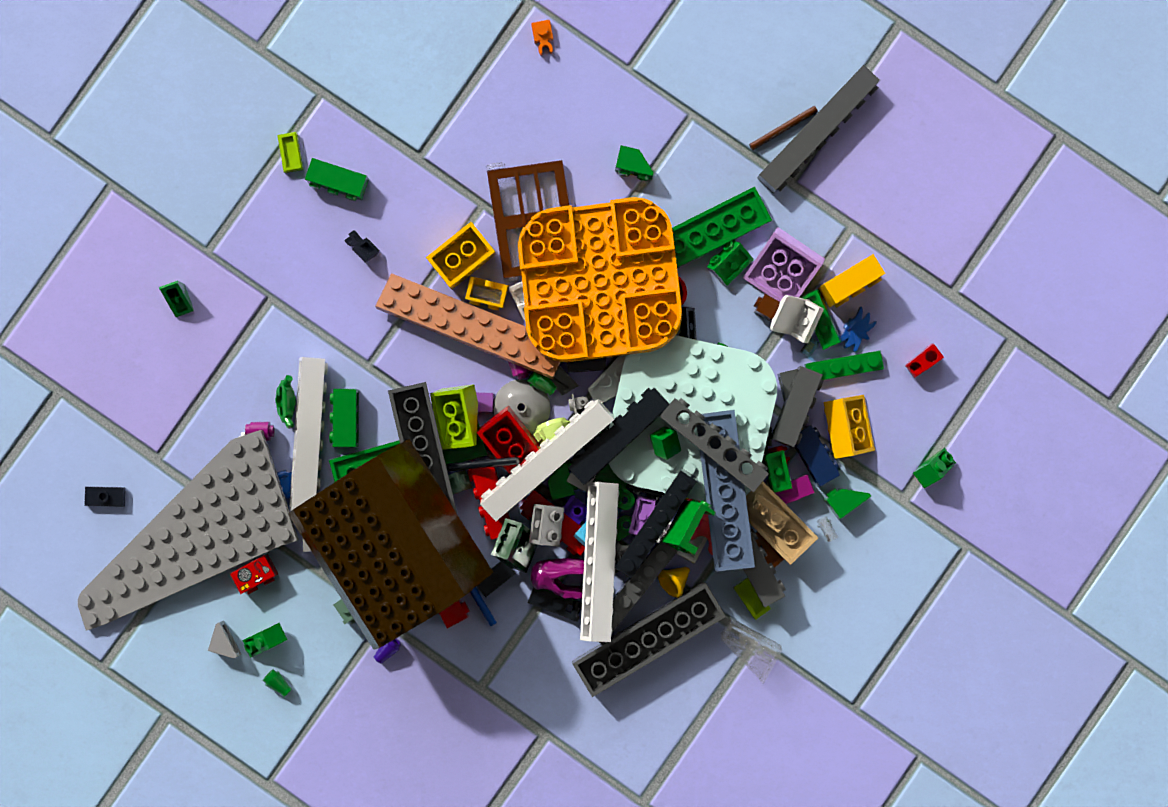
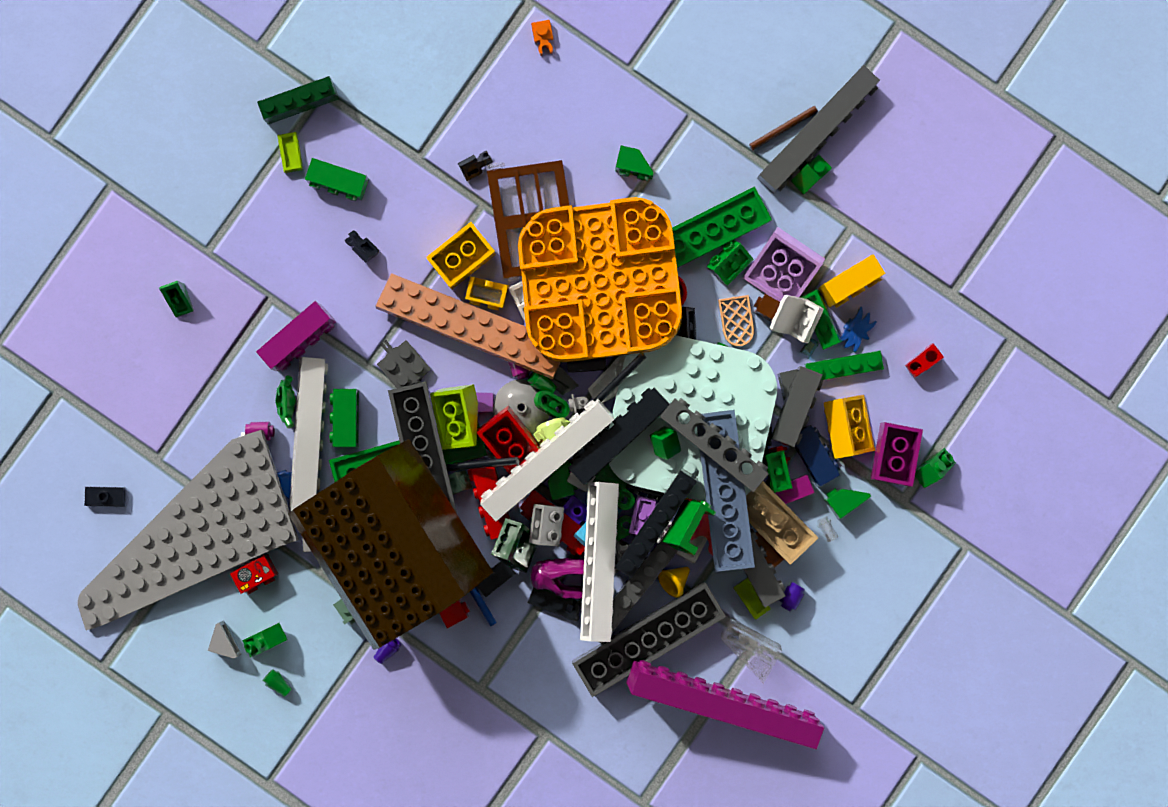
(296, 337): none -> magenta brick
(298, 100): none -> dark green brick
(403, 365): none -> dark grey plate
(473, 166): none -> black plate
(550, 403): none -> green plate
(621, 377): none -> black bar
(720, 301): none -> light nougat window
(725, 704): none -> magenta brick
(792, 597): none -> dark purple brick
(811, 174): none -> green slope
(896, 454): none -> magenta brick

